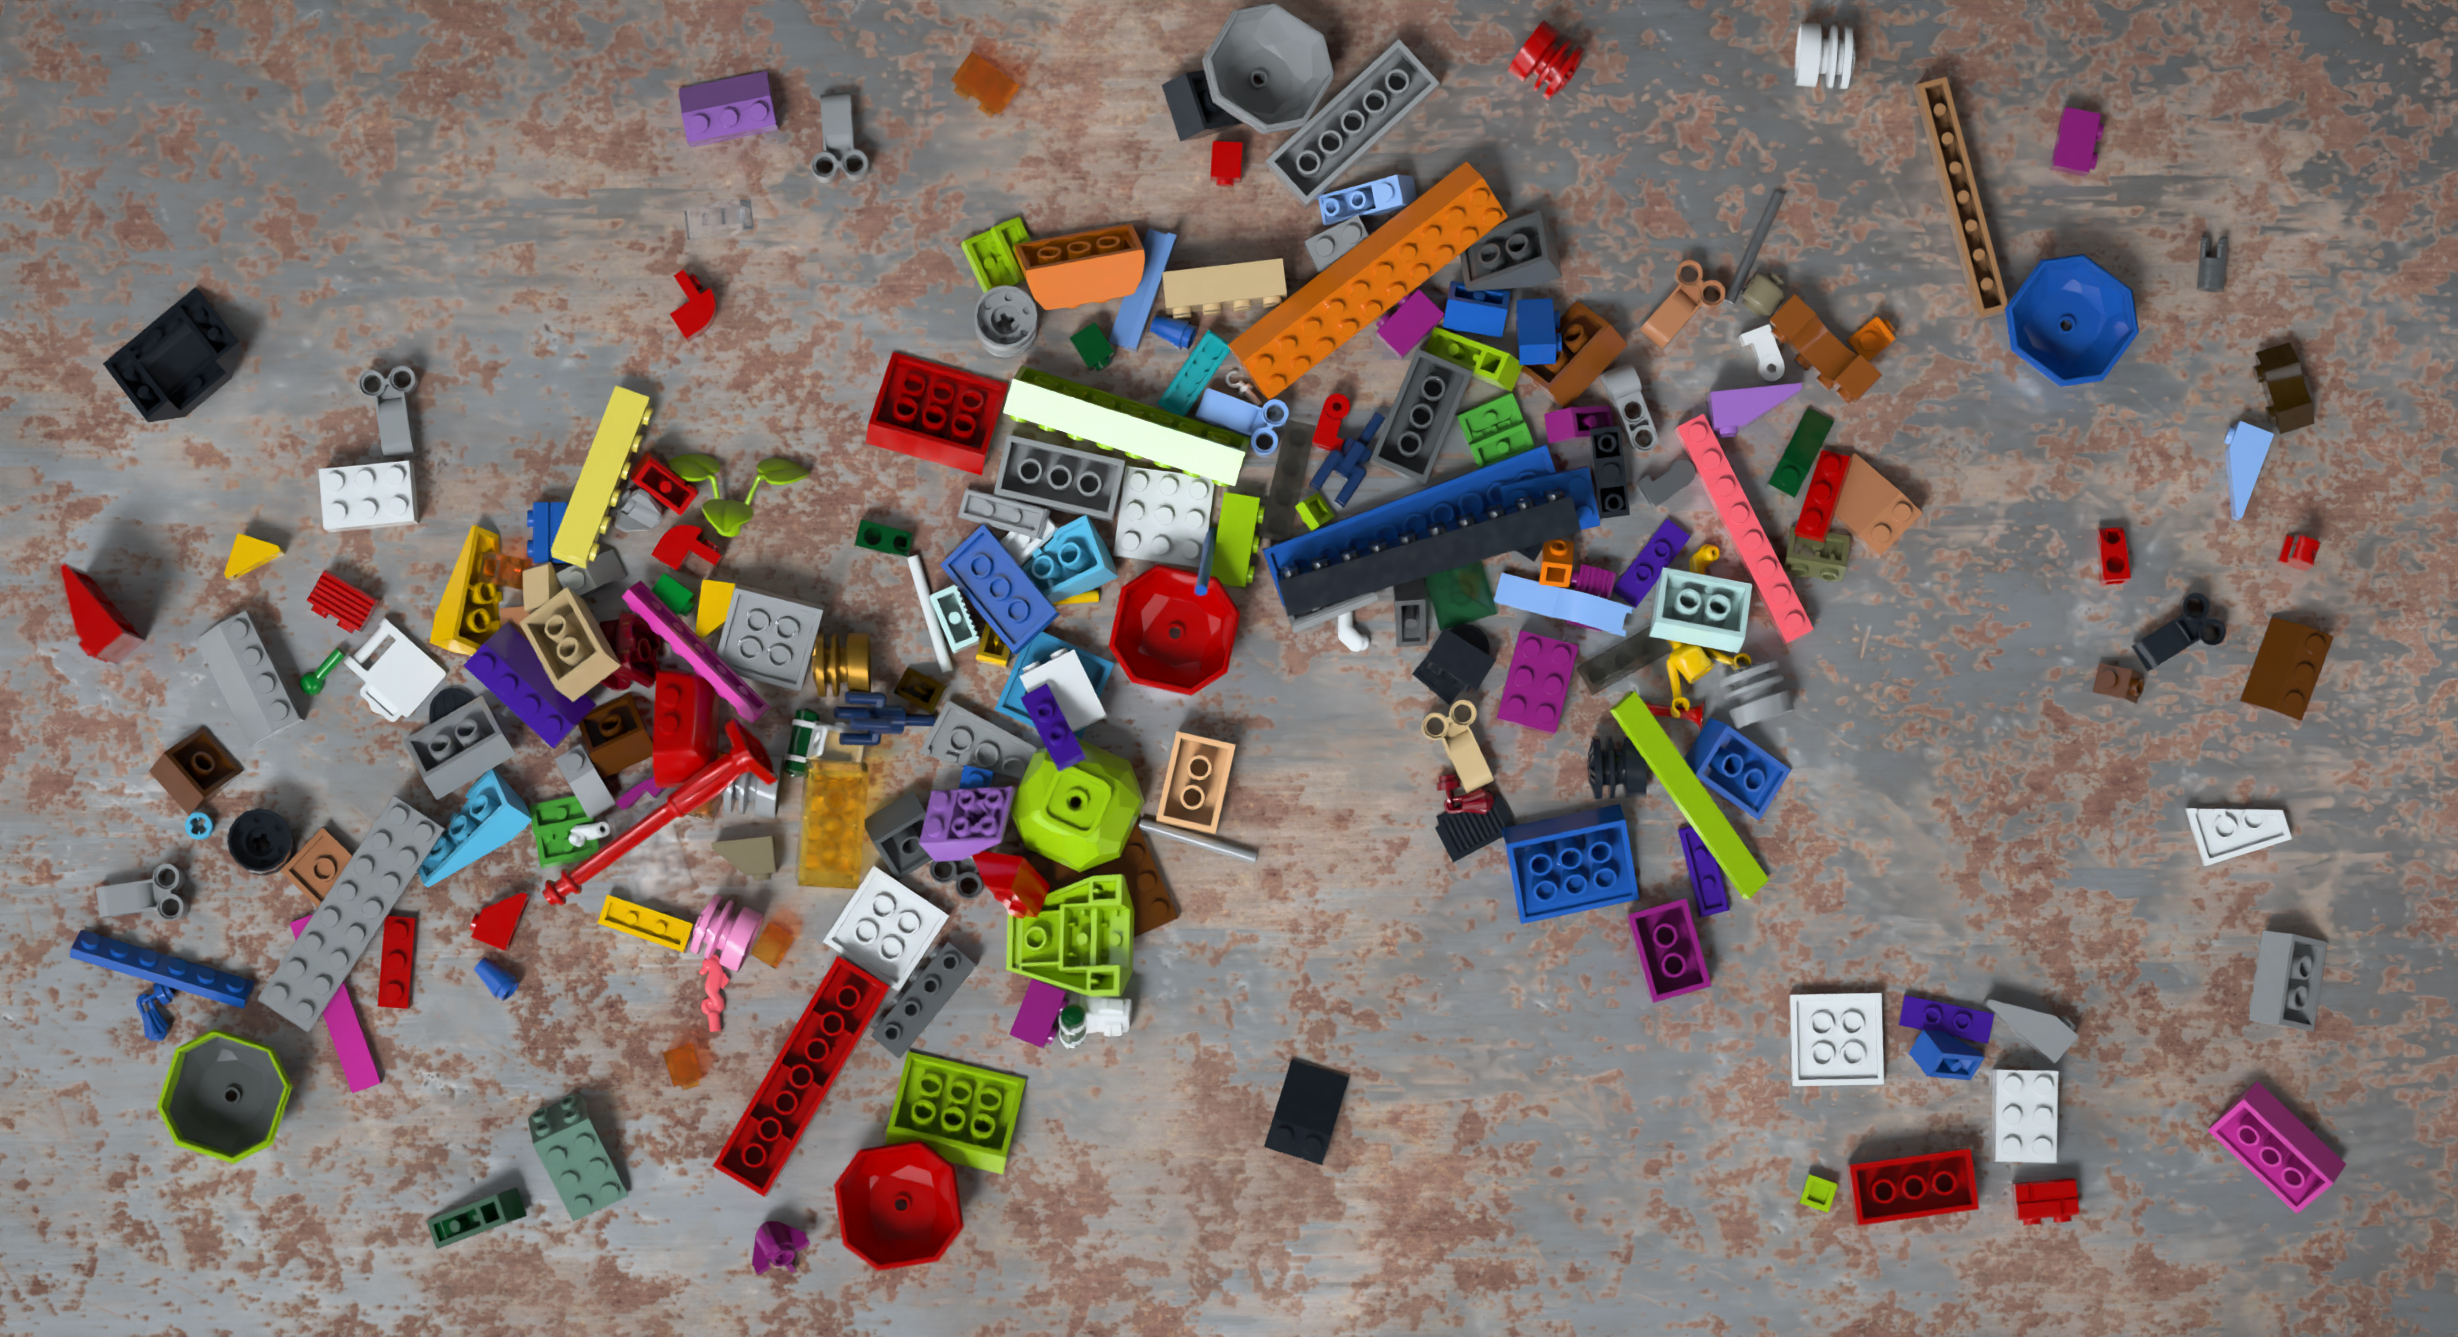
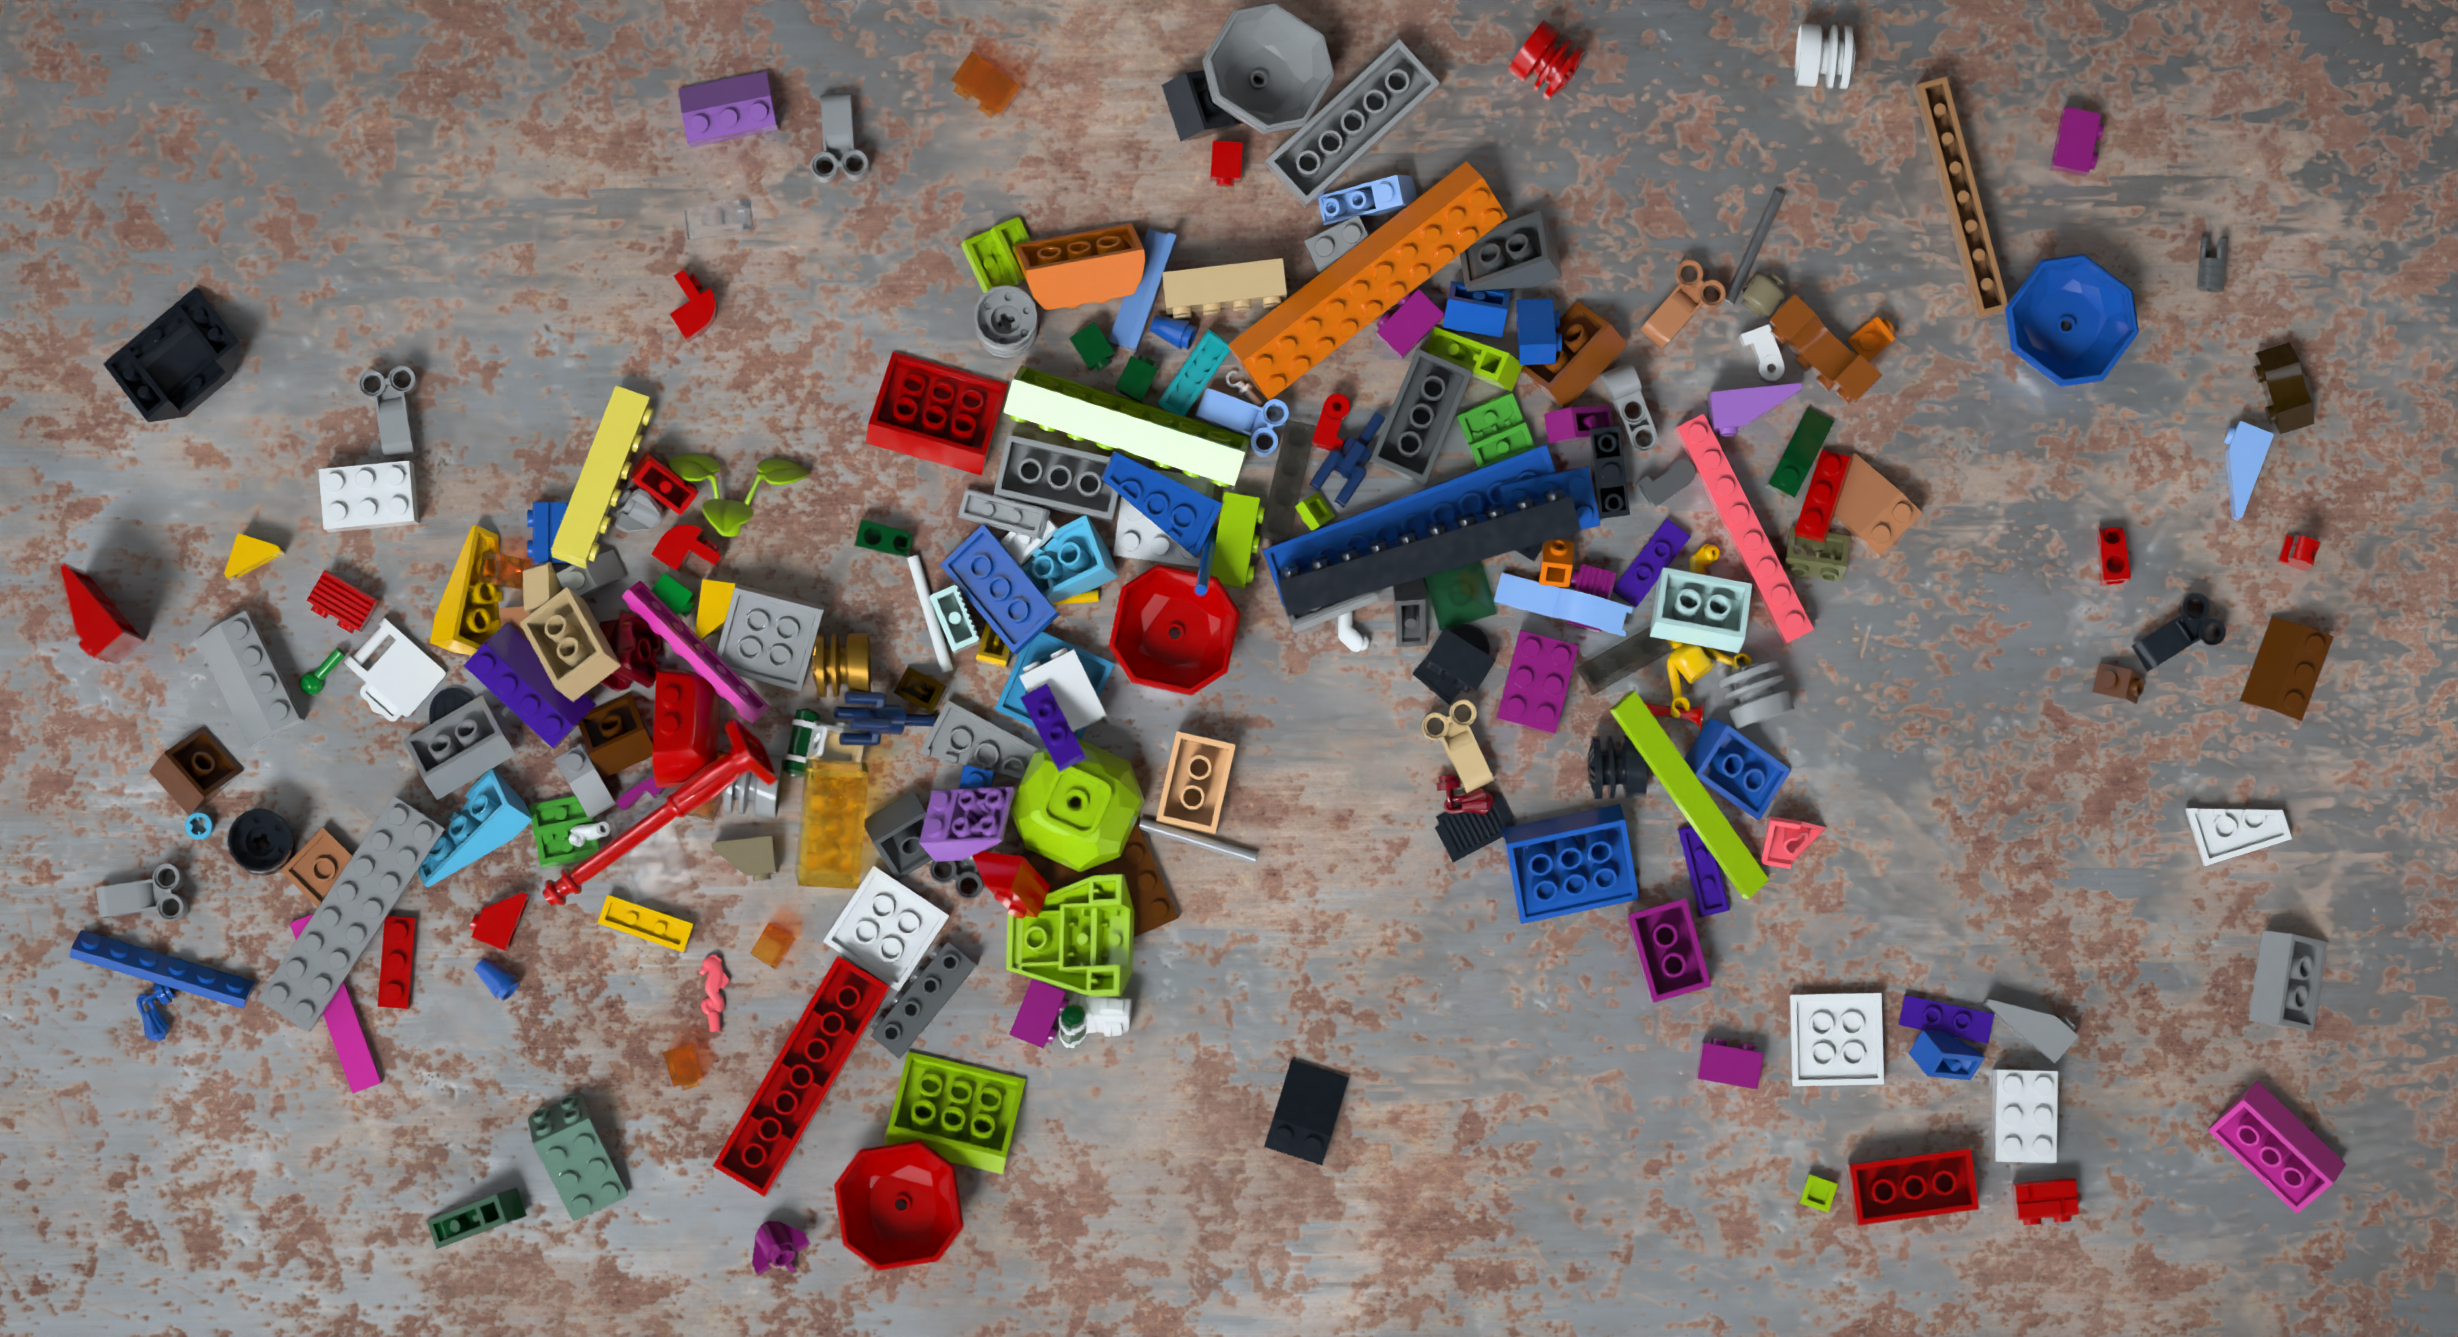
(197, 1102): dark grey rock -> none
(726, 932): bright pink wheel -> none
(1137, 378): none -> dark green brick
(1167, 503): none -> blue wing
(1729, 1064): none -> magenta brick
(1787, 840): none -> coral slope

